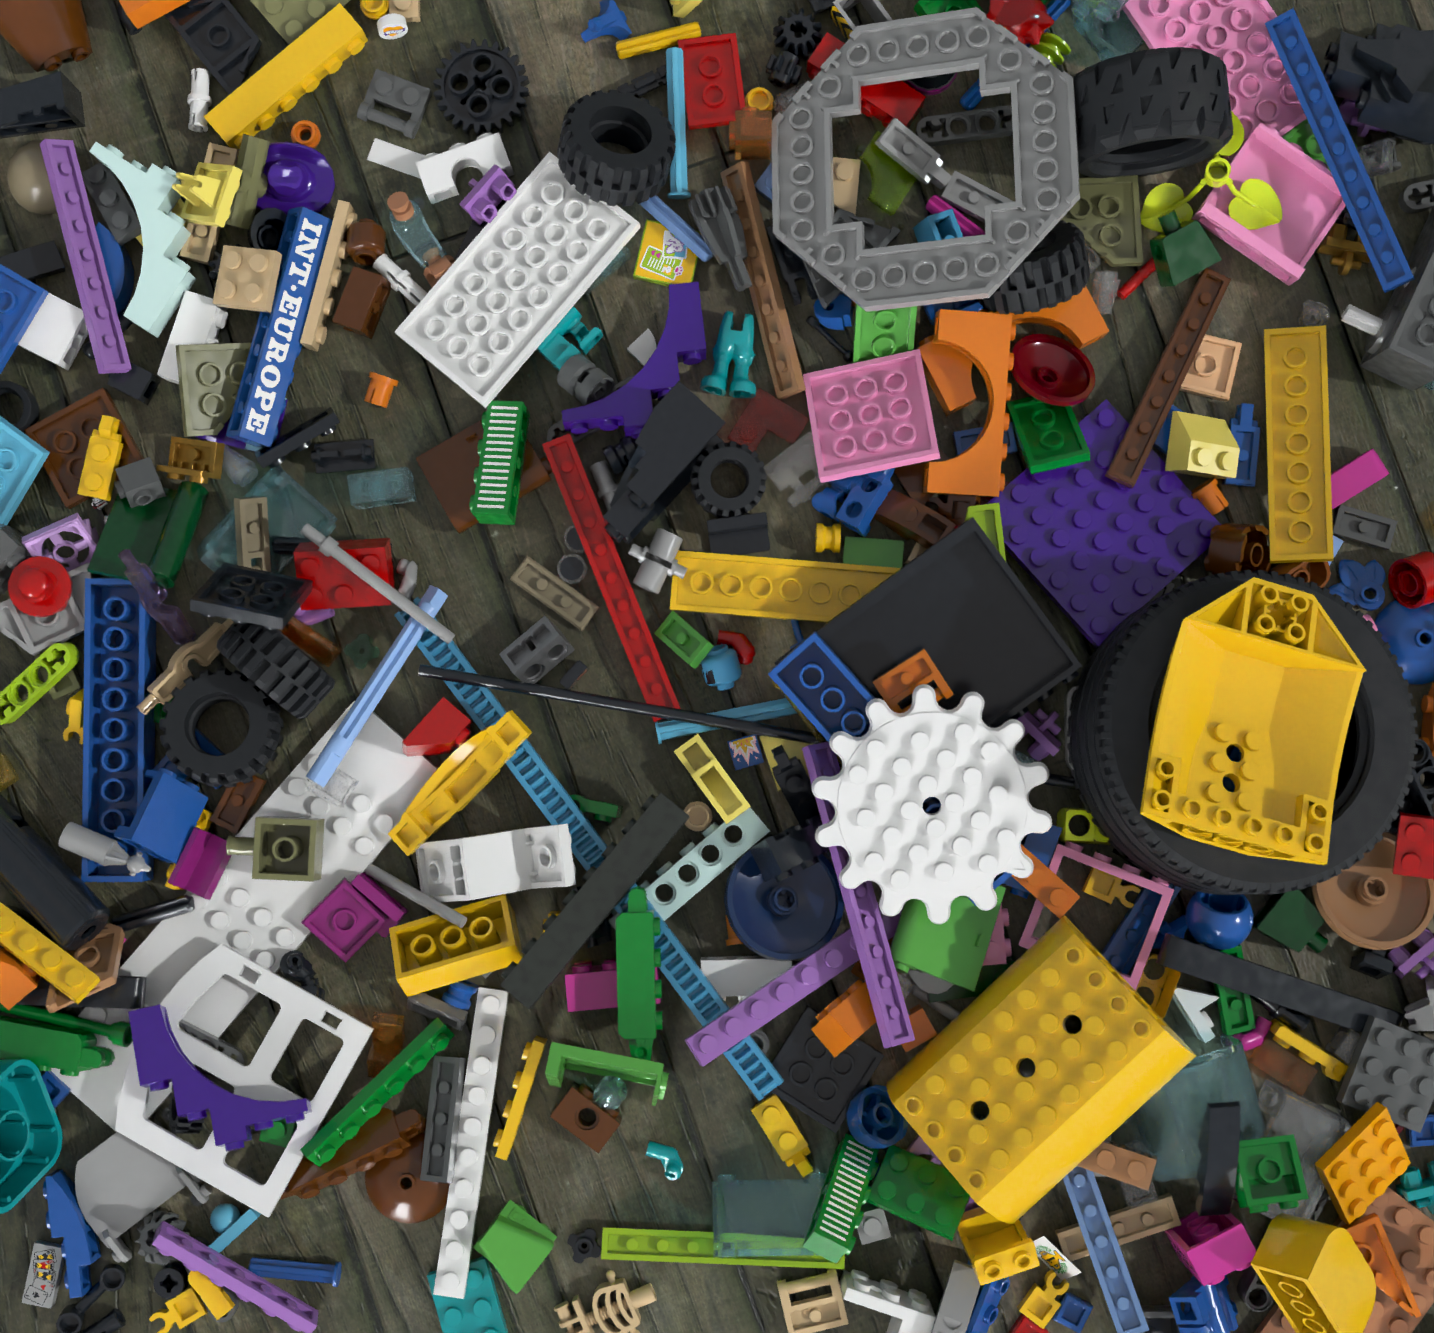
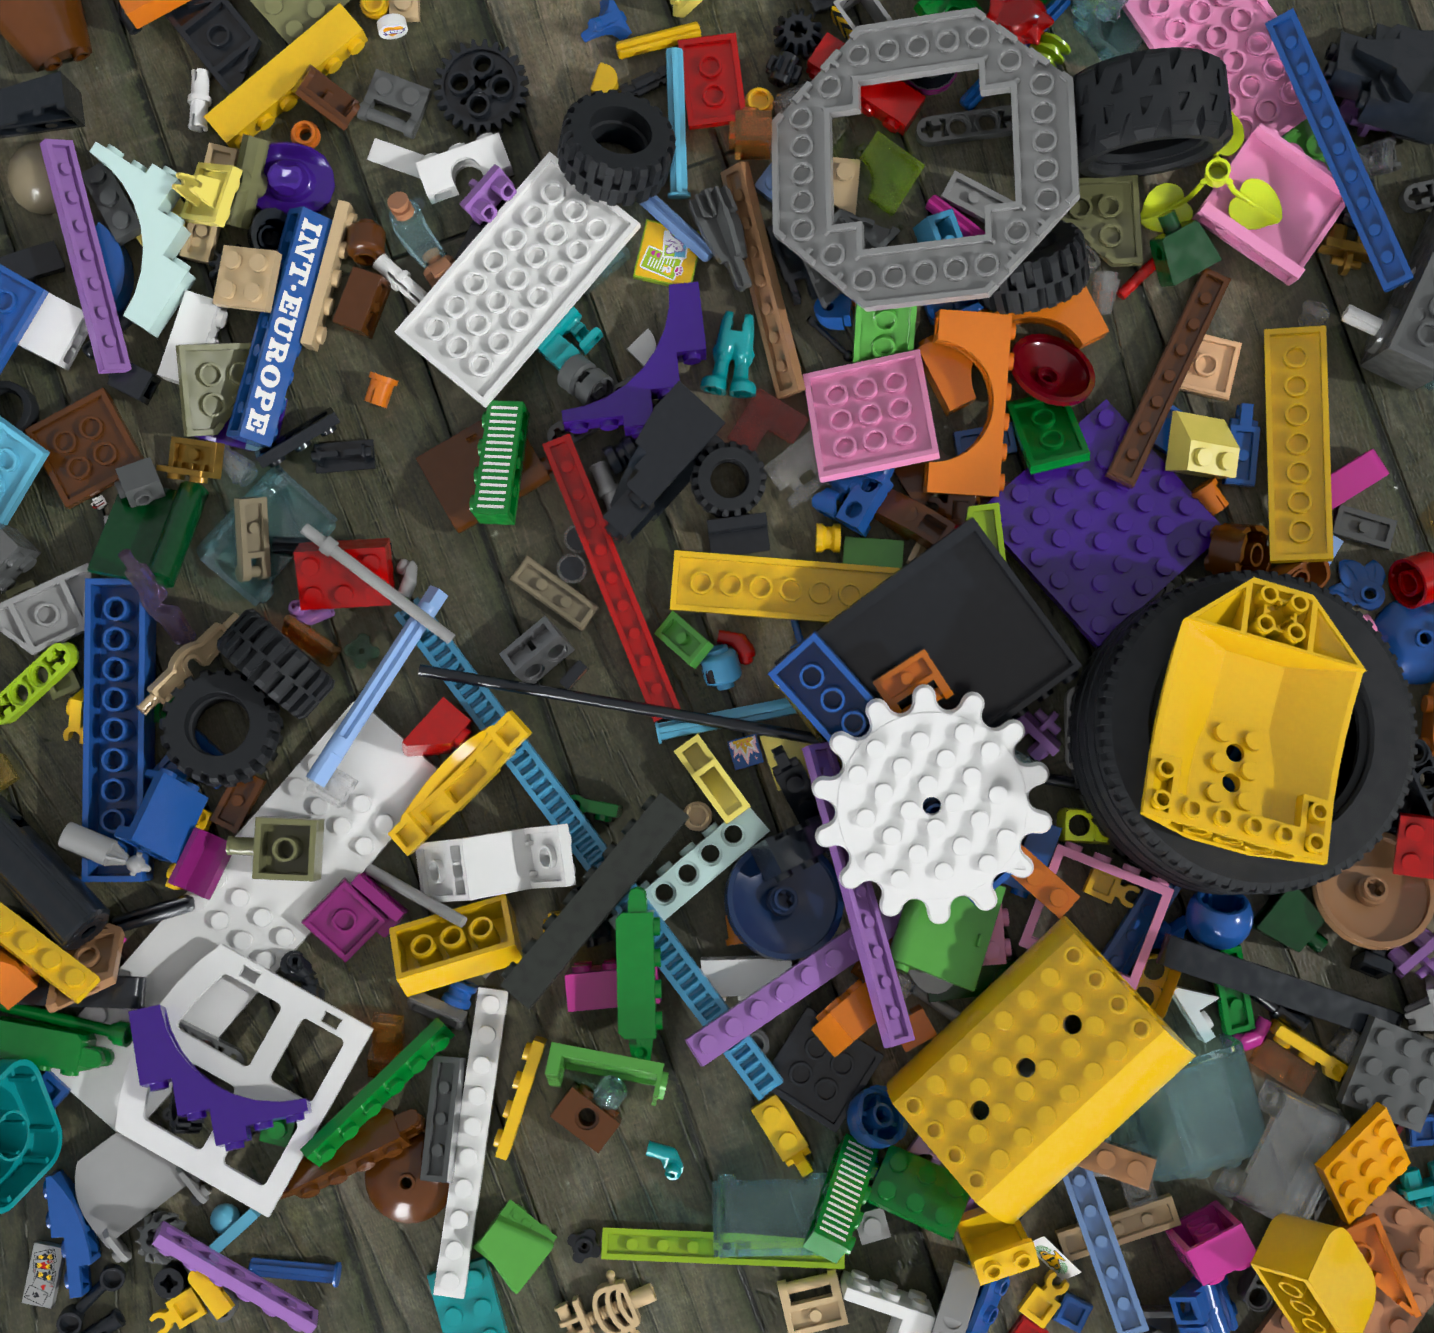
(34, 541): lavender piece -> none
(40, 586): red plate -> none
(101, 460): yellow hinge -> none
(251, 596): black plate -> none
(326, 97): none -> reddish brown hinge
(381, 488): clear light blue brick -> none
(604, 79): none -> yellow brick
(657, 561): light grey pin -> none
(913, 154): light grey hinge -> none
(1219, 1158): black slope -> none
(1269, 1174): green plate -> none

